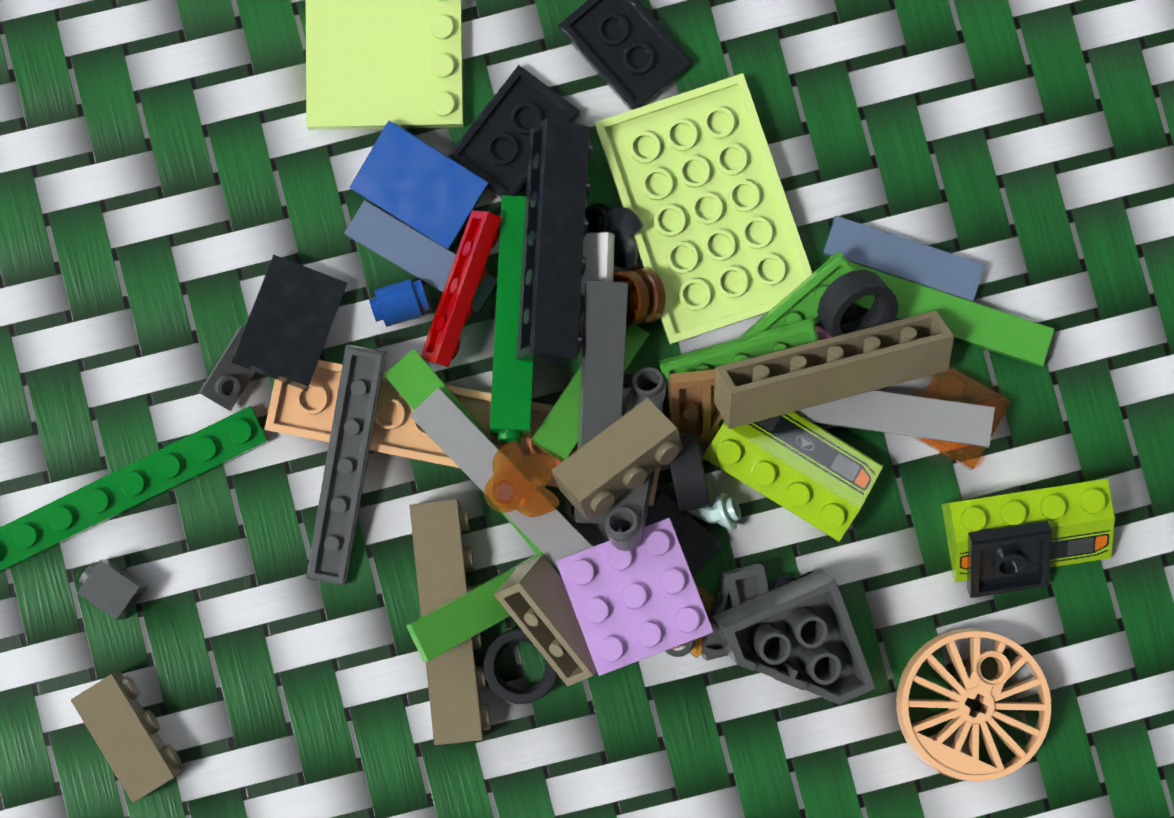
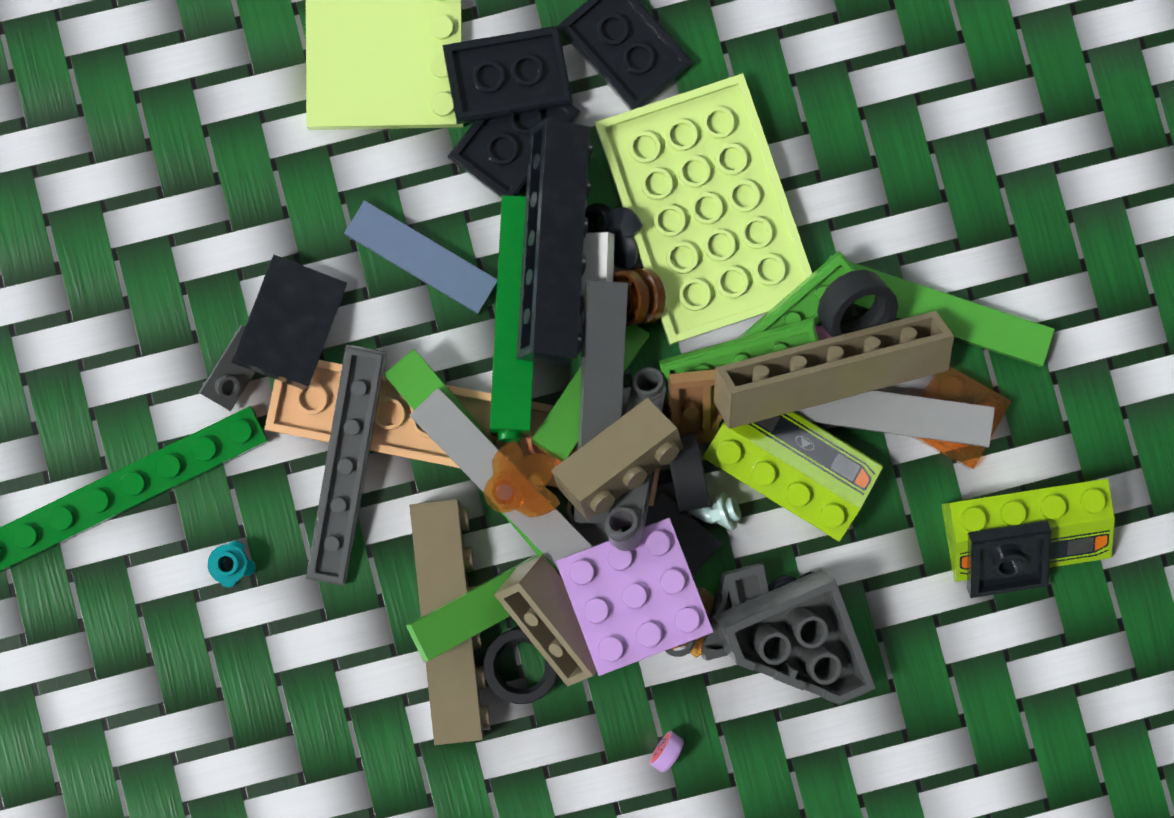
(111, 588): dark grey brick -> none
(127, 735): dark tan brick -> none
(241, 567): none -> teal brick
(399, 302): blue brick -> none
(419, 184): blue tile -> none
(456, 300): red plate -> none
(507, 74): none -> black tile
(666, 752): none -> lavender tile
(904, 258): sand blue tile -> none
(948, 759): light nougat piece -> none

